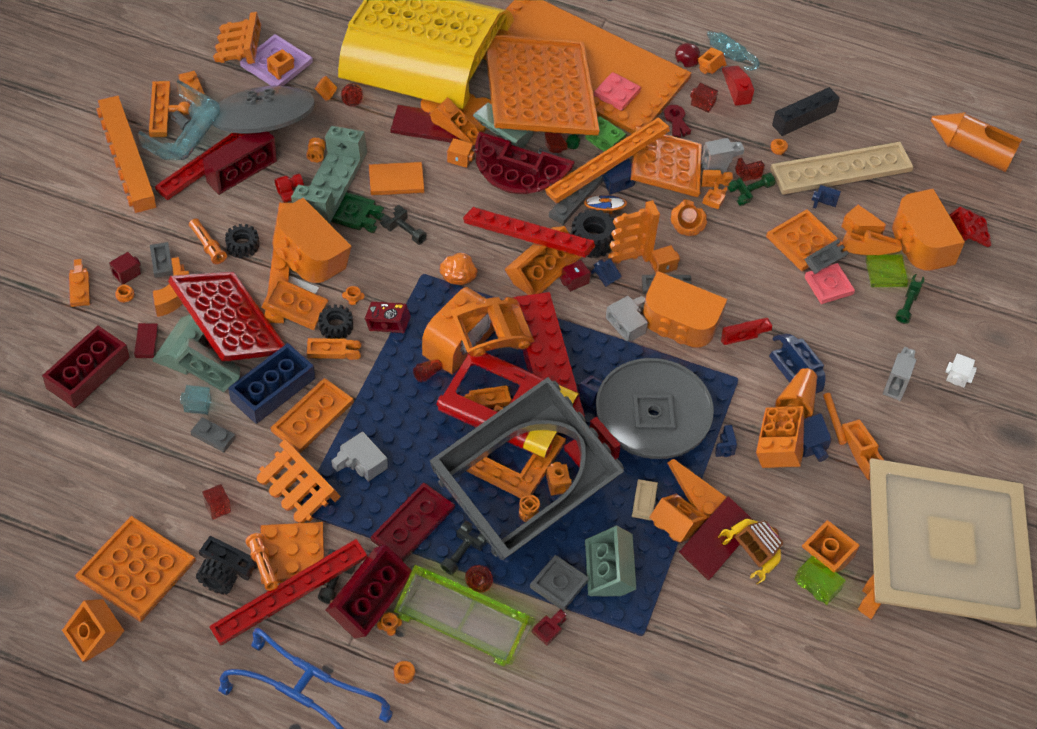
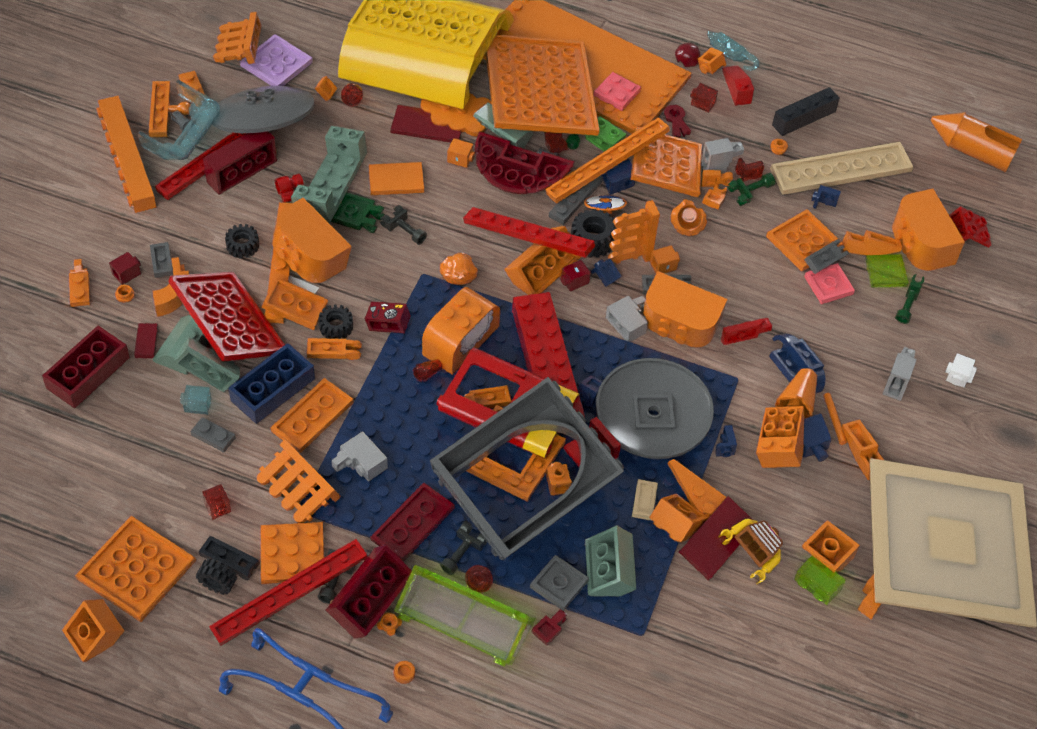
(197, 227): orange pin -> none
(260, 554): orange pin -> none
(280, 63): orange brick -> none
(316, 150): orange wheel -> none
(353, 295): orange plate -> none
(455, 121): orange slope -> none
(507, 322): orange window -> none
(529, 507): orange wheel -> none
(860, 220): orange slope -> none

